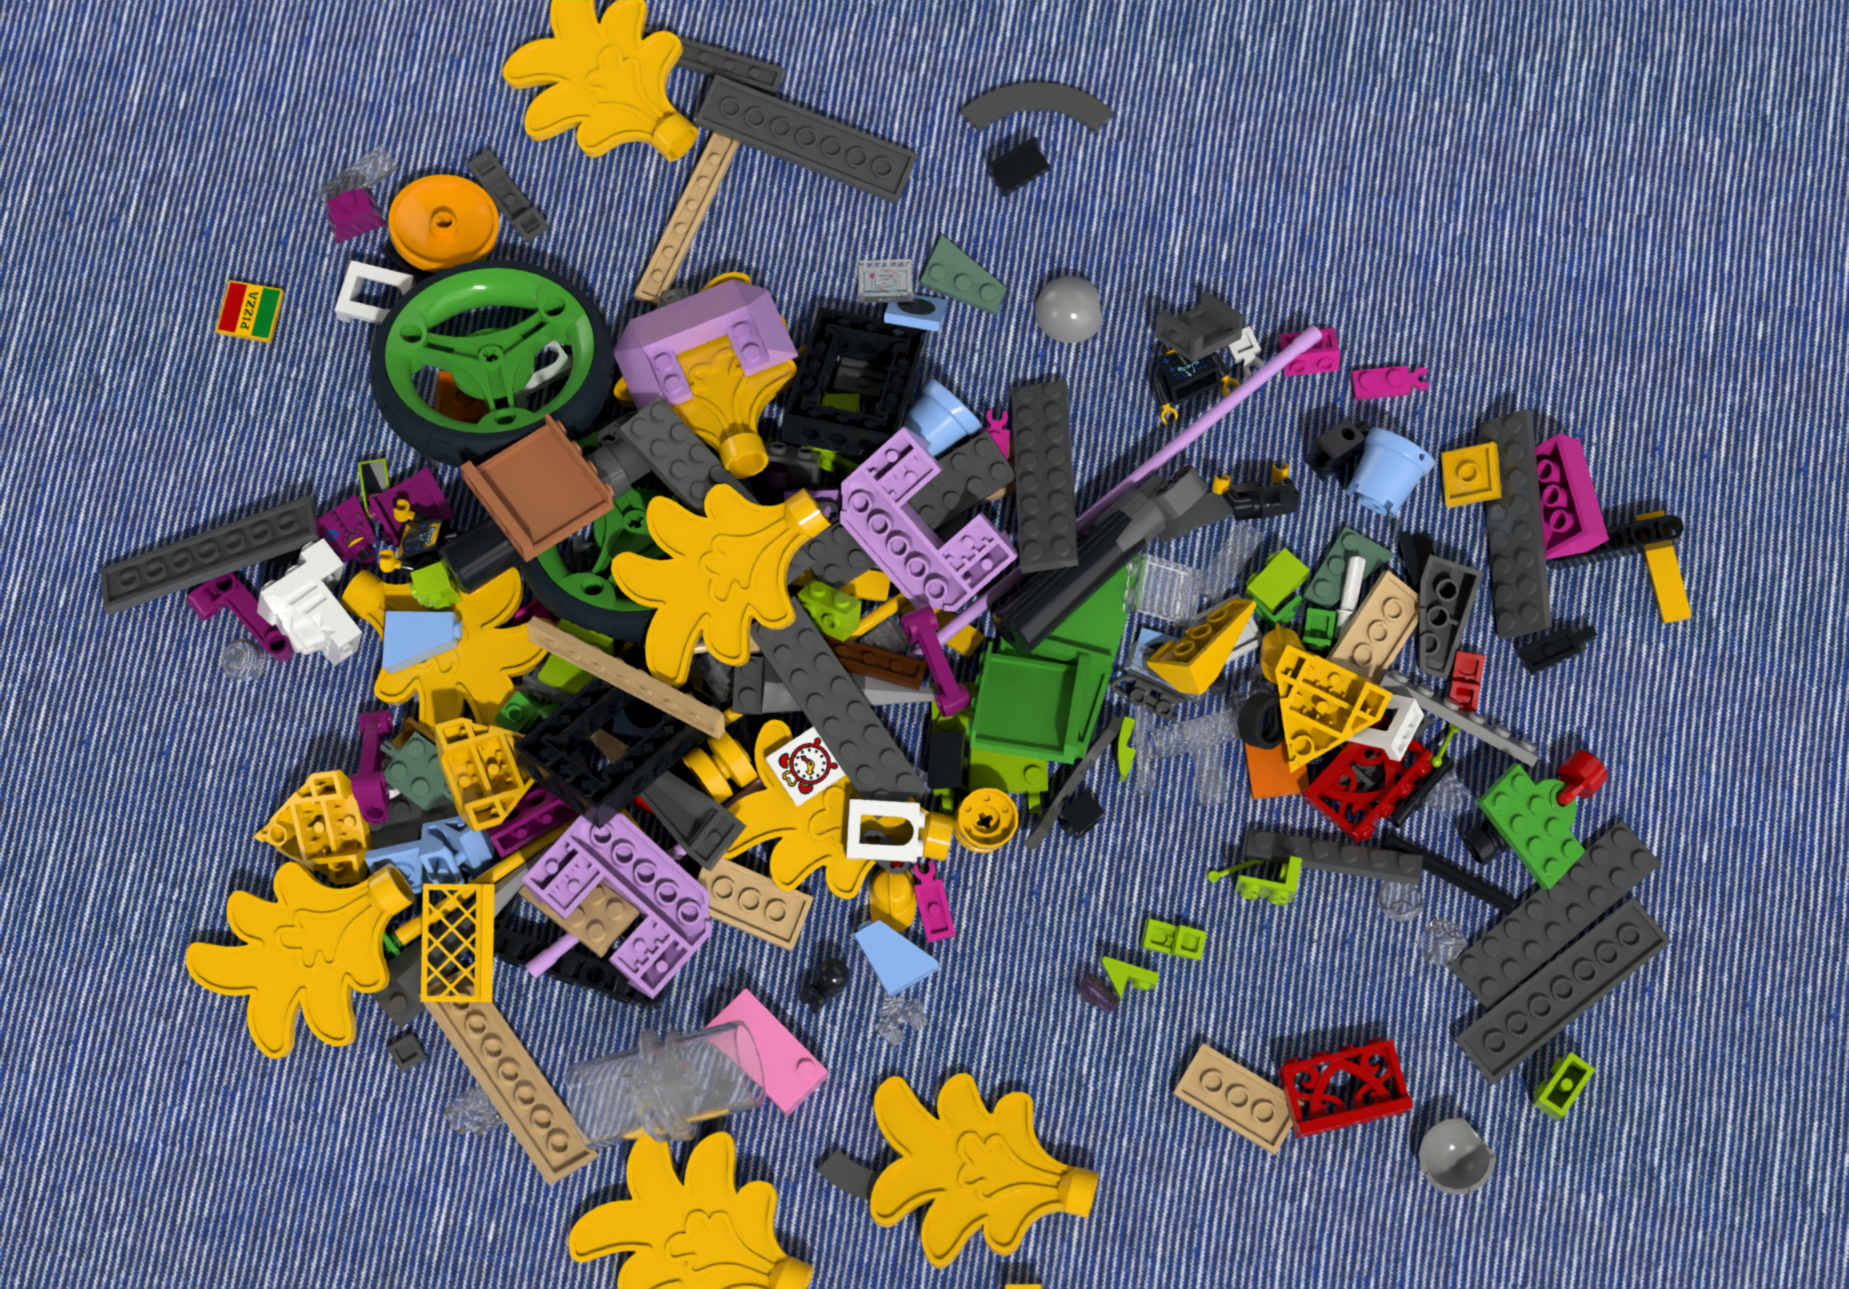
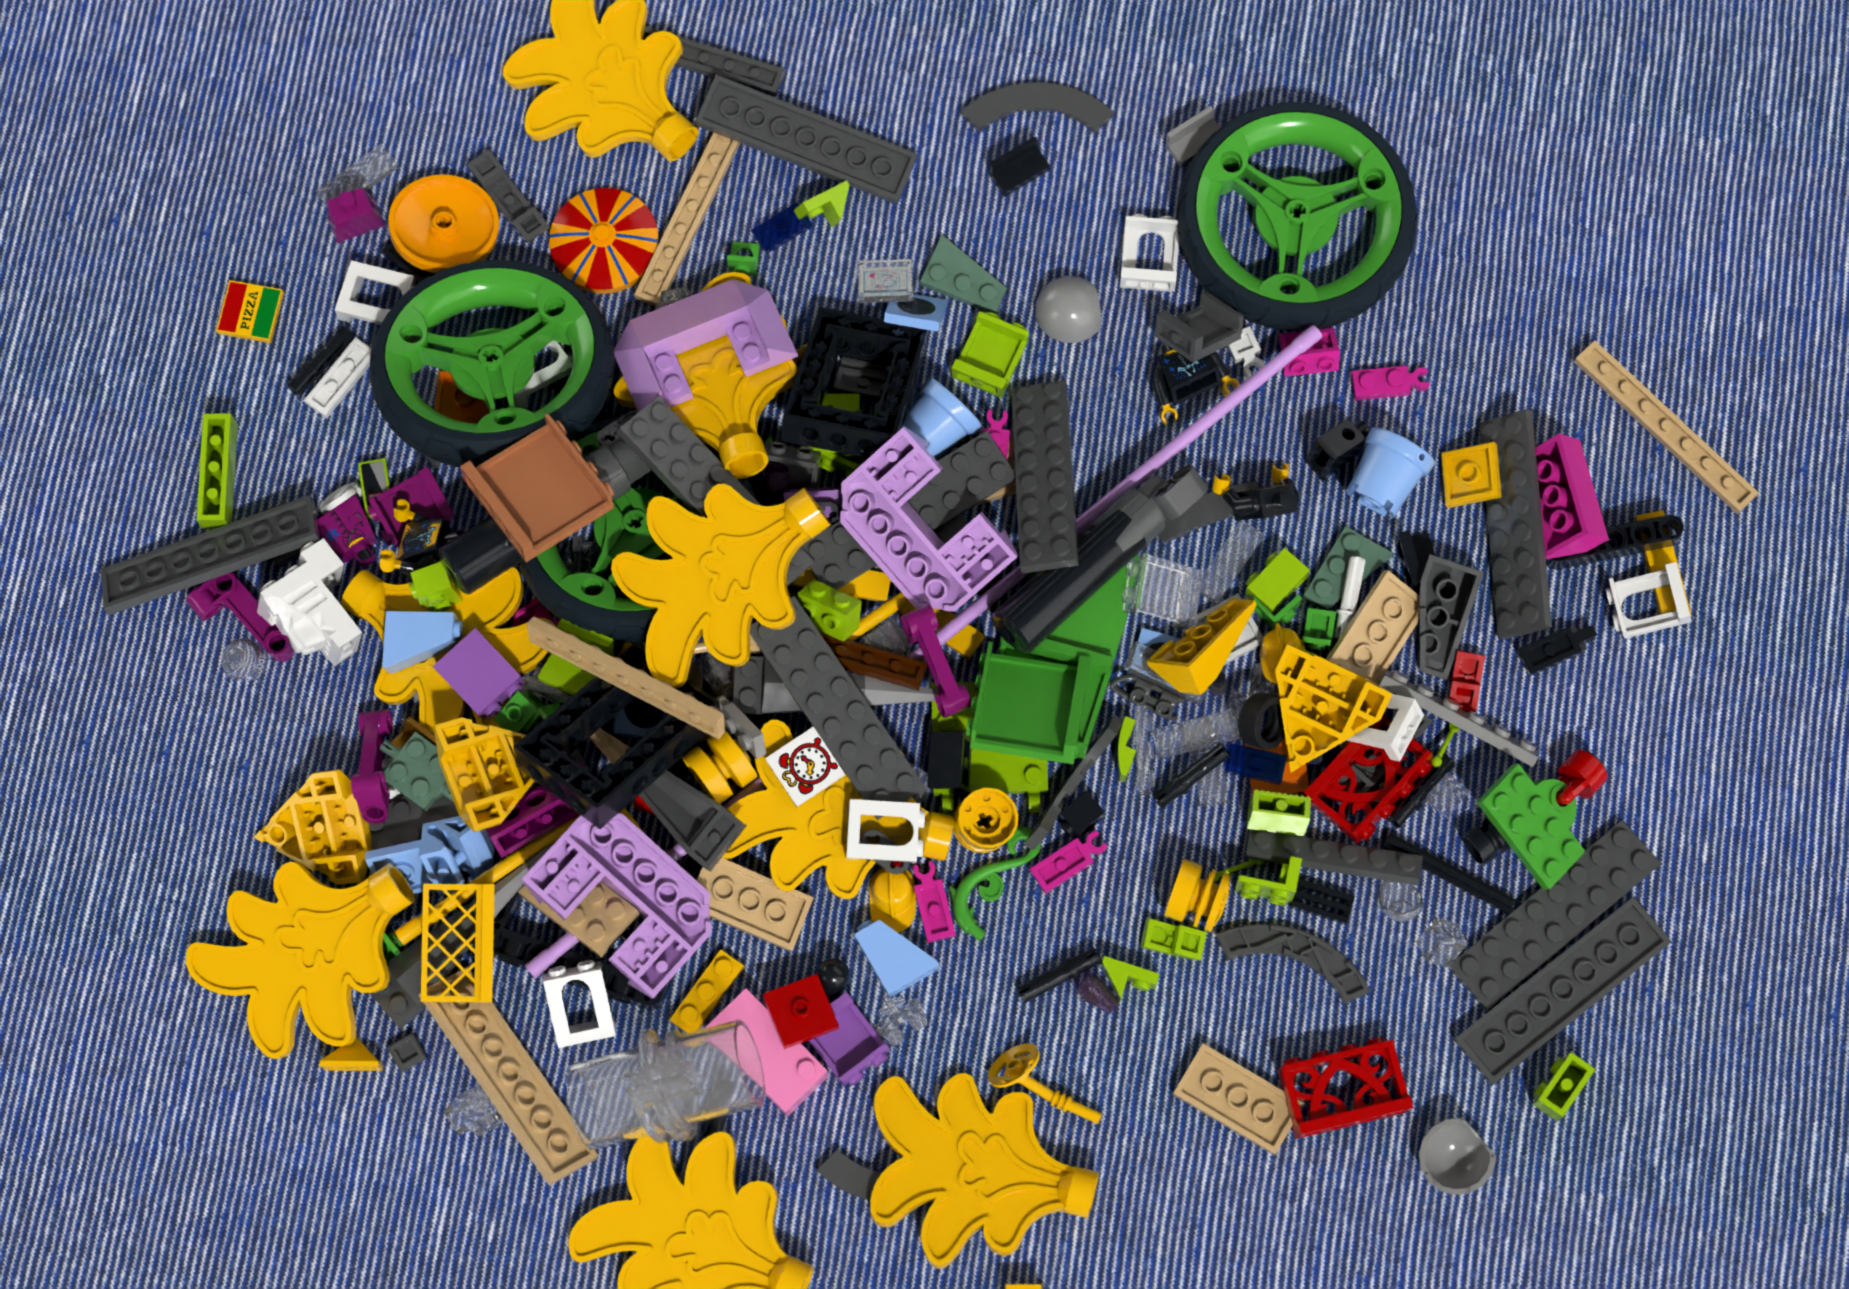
(217, 470): none -> lime brick
(325, 356): none -> black pin
(339, 496): none -> white piece
(340, 378): none -> white tile
(351, 1058): none -> yellow slope
(479, 674): none -> medium lavender panel
(592, 975): none -> white panel
(603, 240): none -> dish
(707, 993): none -> yellow plate
(738, 724): none -> light grey plate
(743, 264): none -> bright green bracket
(780, 229): none -> clear blue plate
(800, 1011): none -> red plate
(829, 202): none -> lime slope
(852, 1046): none -> medium lavender panel
(991, 354): none -> lime panel
(993, 892): none -> bright green plant
(1019, 1073): none -> yellow dish
(1066, 863): none -> dark pink plate
(1069, 969): none -> black pin
(1147, 278): none -> white panel
(1188, 137): none -> light grey panel
(1191, 775): none -> black pin
(1197, 895): none -> yellow wheel
(1255, 764): none -> clear blue plate
(1275, 209): none -> bright green wheel
(1279, 813): none -> lime brick
(1298, 946): none -> dark grey tile
(1302, 884): none -> black tile
(1621, 589): none -> white panel
(1666, 427): none -> tan plate

